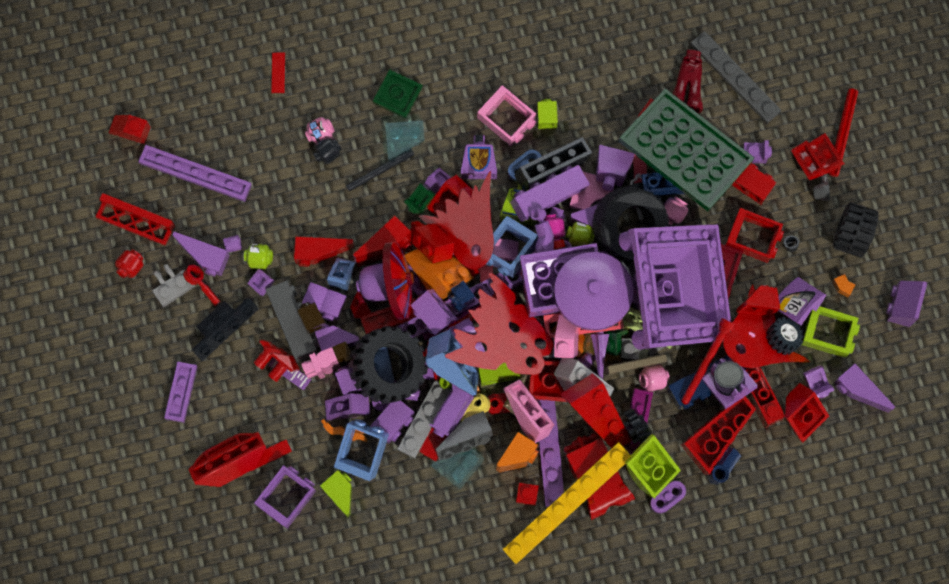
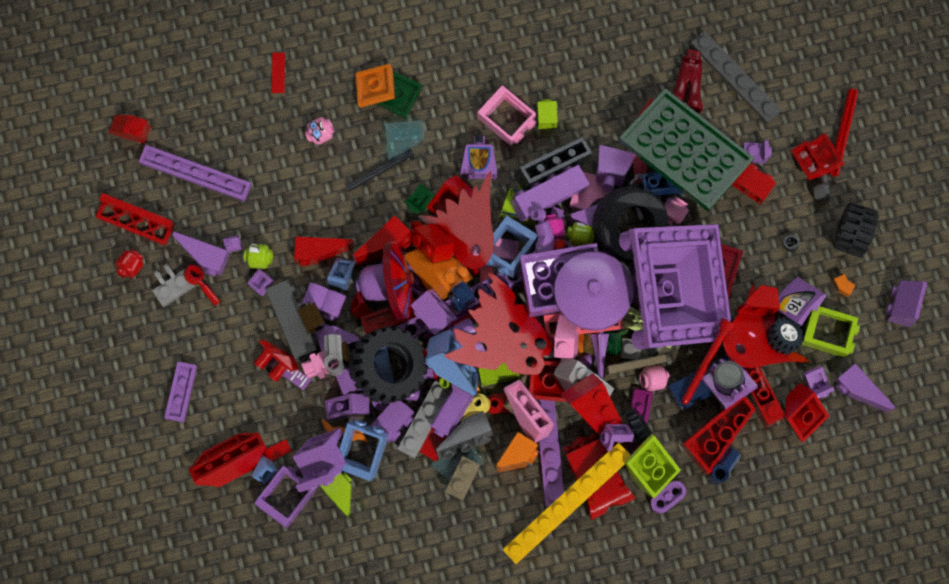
(220, 325): black bracket -> none
(264, 470): none -> medium blue slope
(319, 460): none -> medium lavender bracket
(327, 150): black head -> none
(333, 353): none -> light grey piece
(375, 85): none -> orange tile
(436, 180): medium lavender slope -> none
(462, 478): none -> dark tan plate
(522, 160): medium blue plate -> none
(527, 494): red plate -> none
(615, 432): none -> medium lavender bracket
(760, 221): red window -> none

